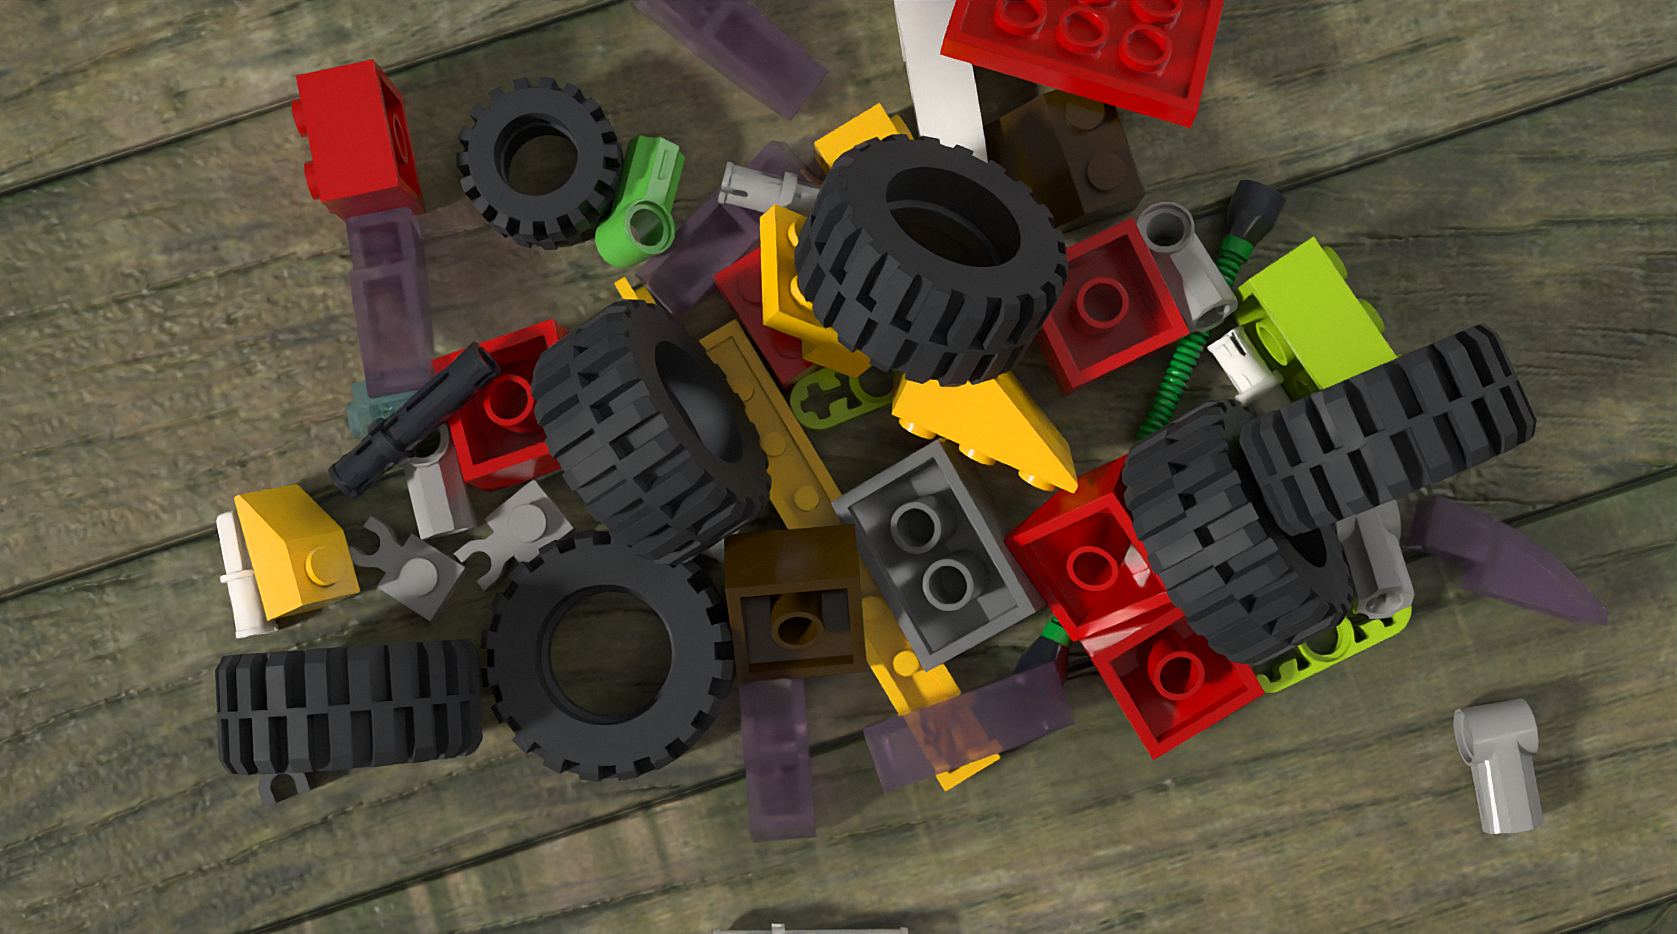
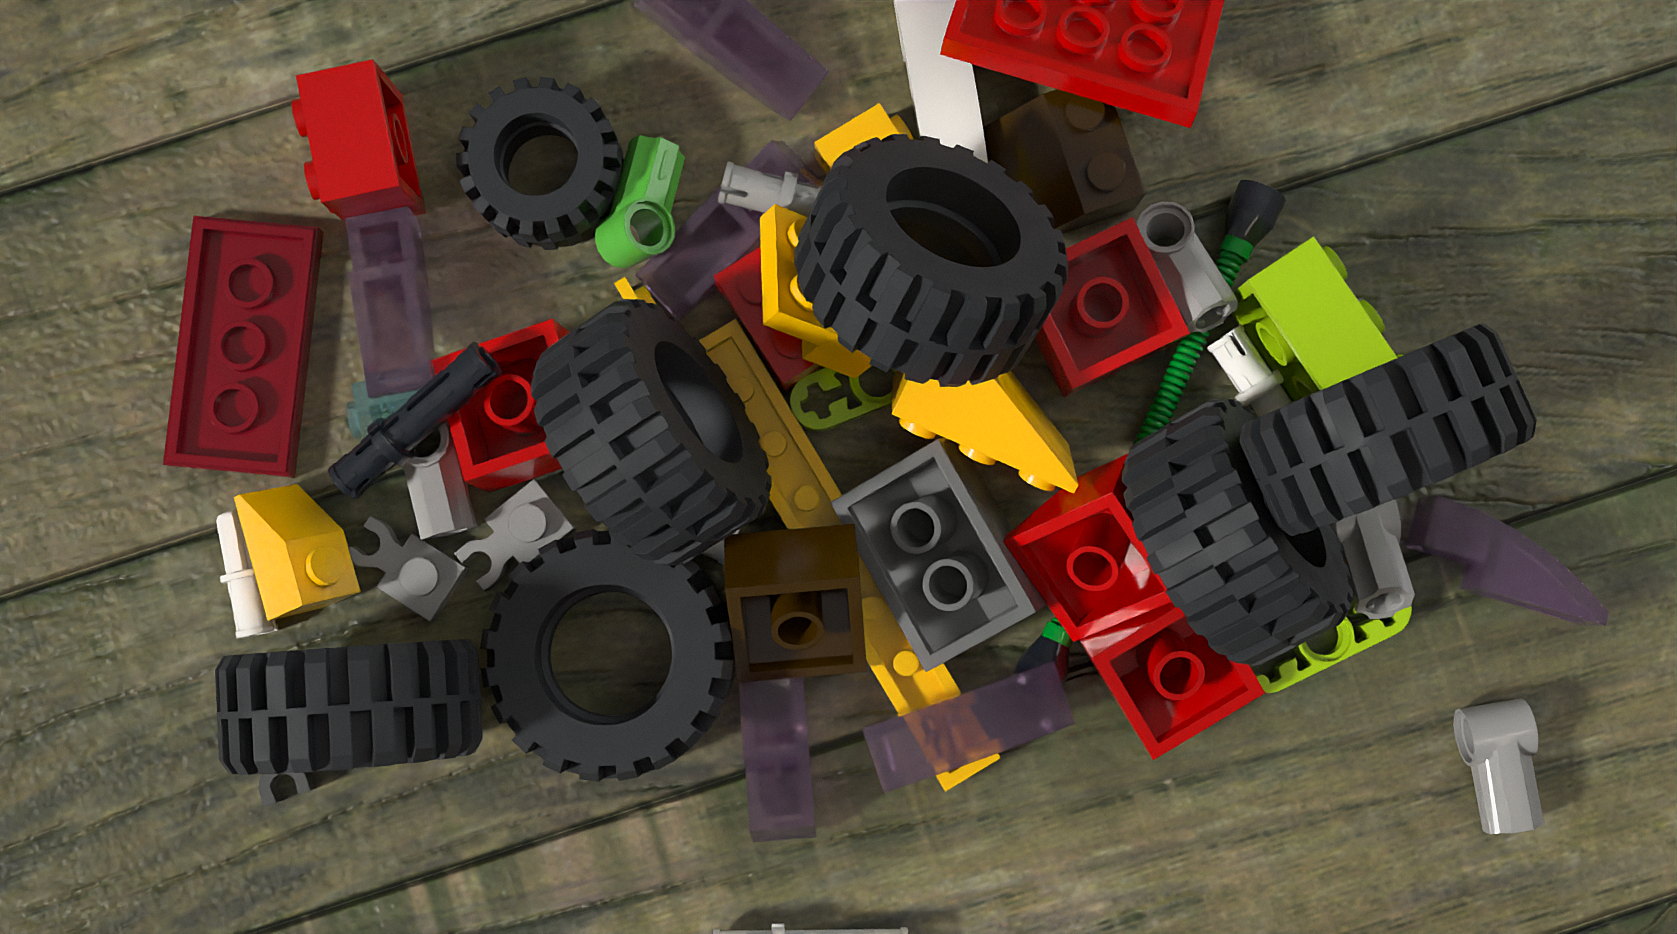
(243, 347): none -> dark red tile

